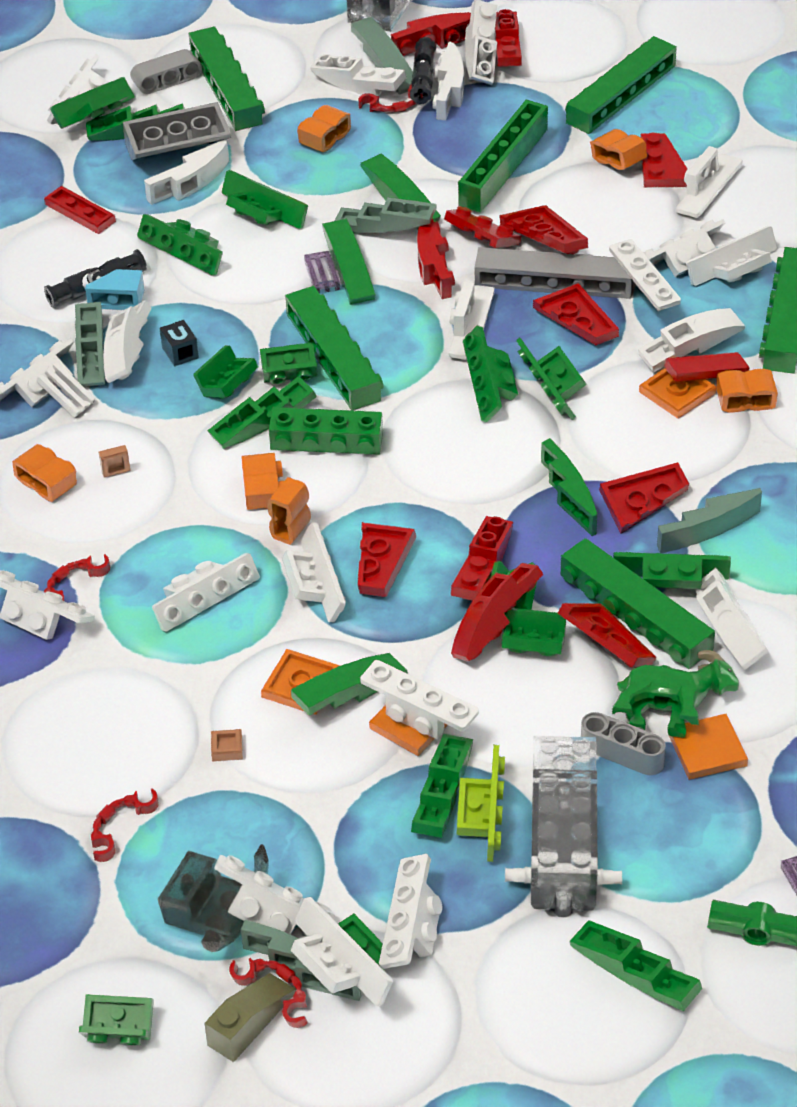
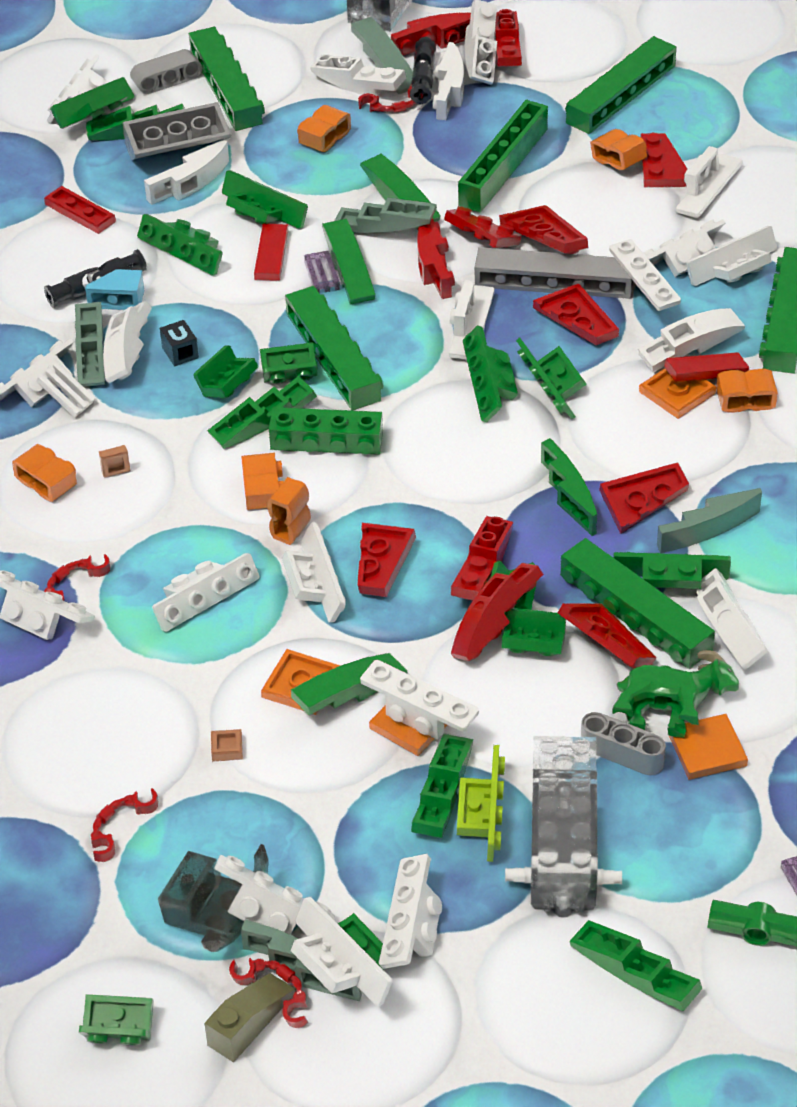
(271, 252): none -> red tile

